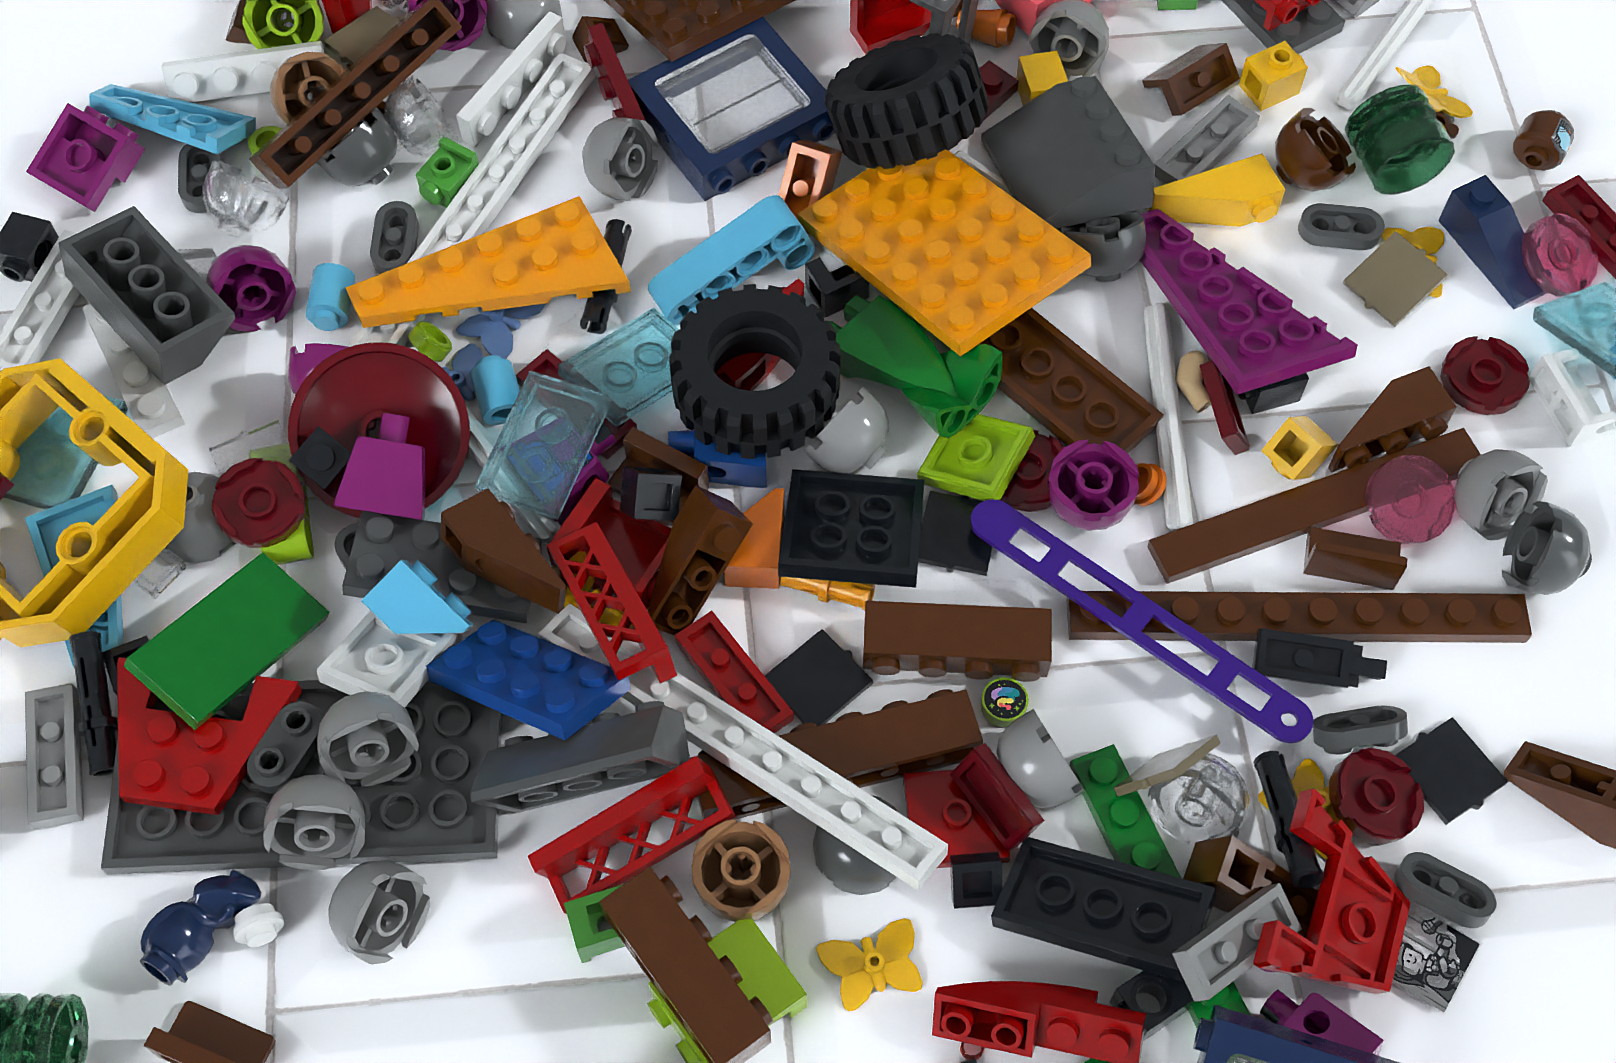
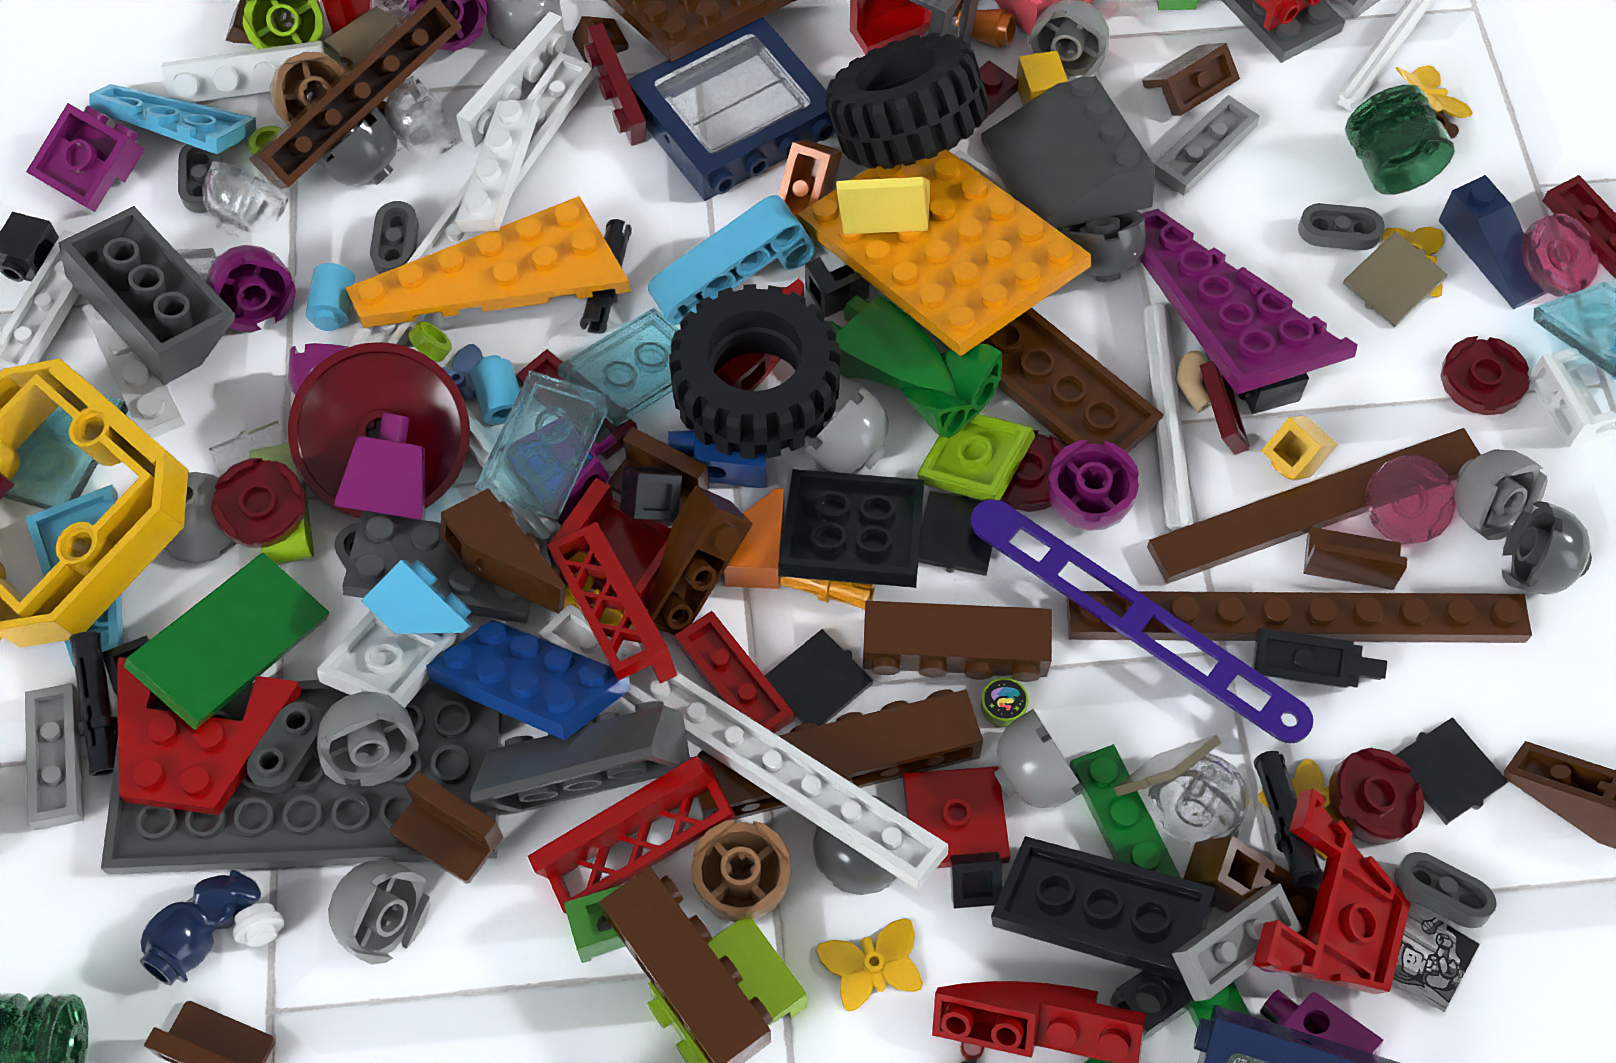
(160, 573): clear tile -> none
(314, 822): light grey cylinder -> none
(321, 458): black plate -> none
(446, 172): bright green brick -> none
(446, 829): none -> reddish brown panel
(493, 327): medium blue piece -> none
(498, 166): none -> white plate
(620, 158): light grey cylinder -> none
(884, 205): none -> light yellow slope
(996, 797): dark red tile -> none
(1151, 484): orange plate -> none
(1224, 195): yellow slope -> none
(1273, 75): yellow brick -> none
(1312, 153): reddish brown cylinder -> none
(1360, 727): dark grey plate -> none
(1403, 412): reddish brown slope -> none
(1543, 140): reddish brown head -> none

